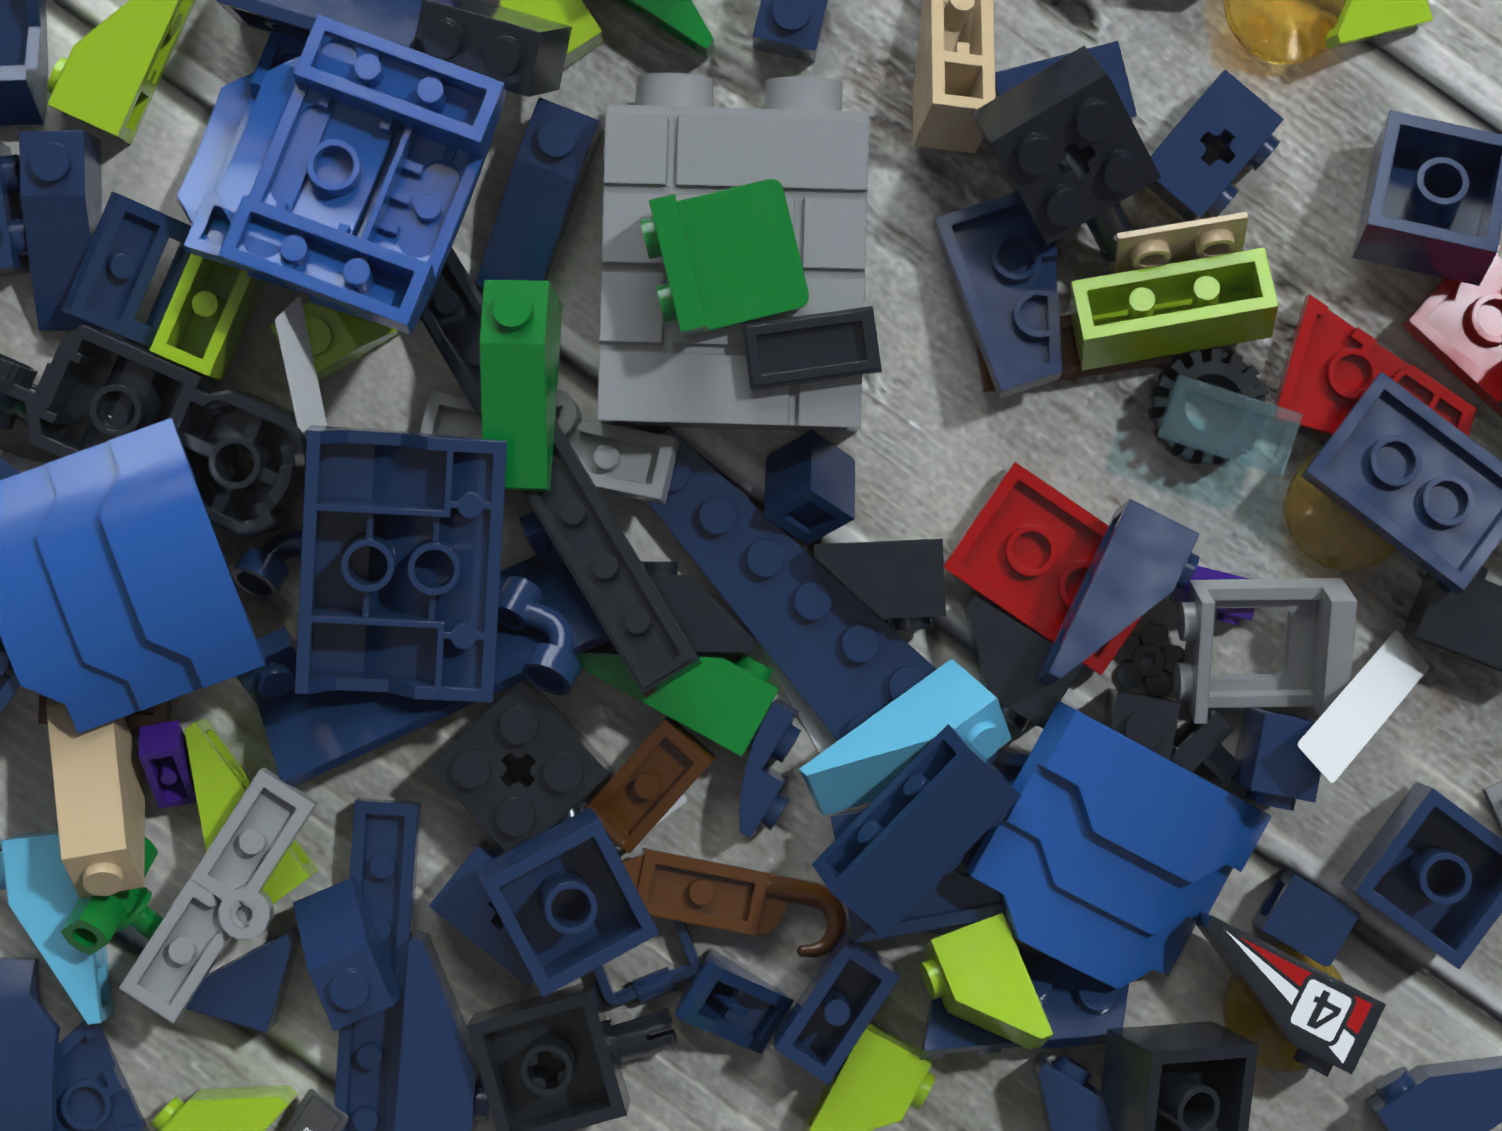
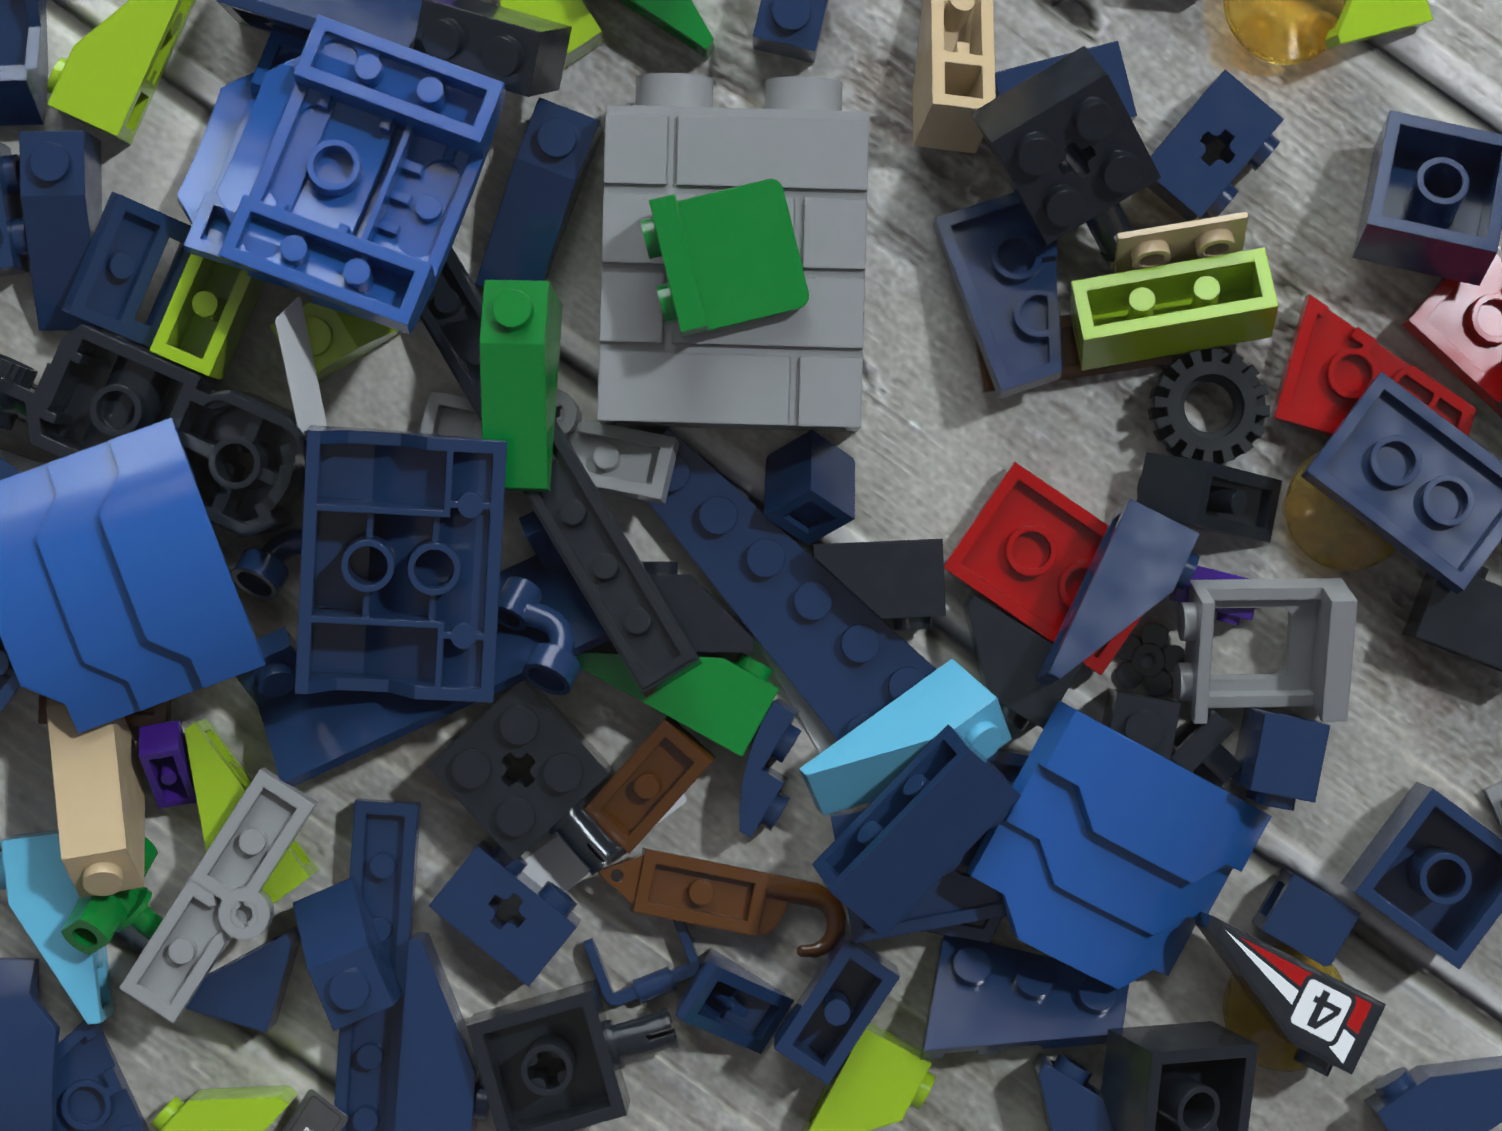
(567, 901): dark blue brick -> none
(811, 348): black tile -> none
(986, 981): lime slope -> none
(1210, 496): none -> black slope
(1229, 425): clear light blue tile -> none
(1363, 706): white sticker -> none

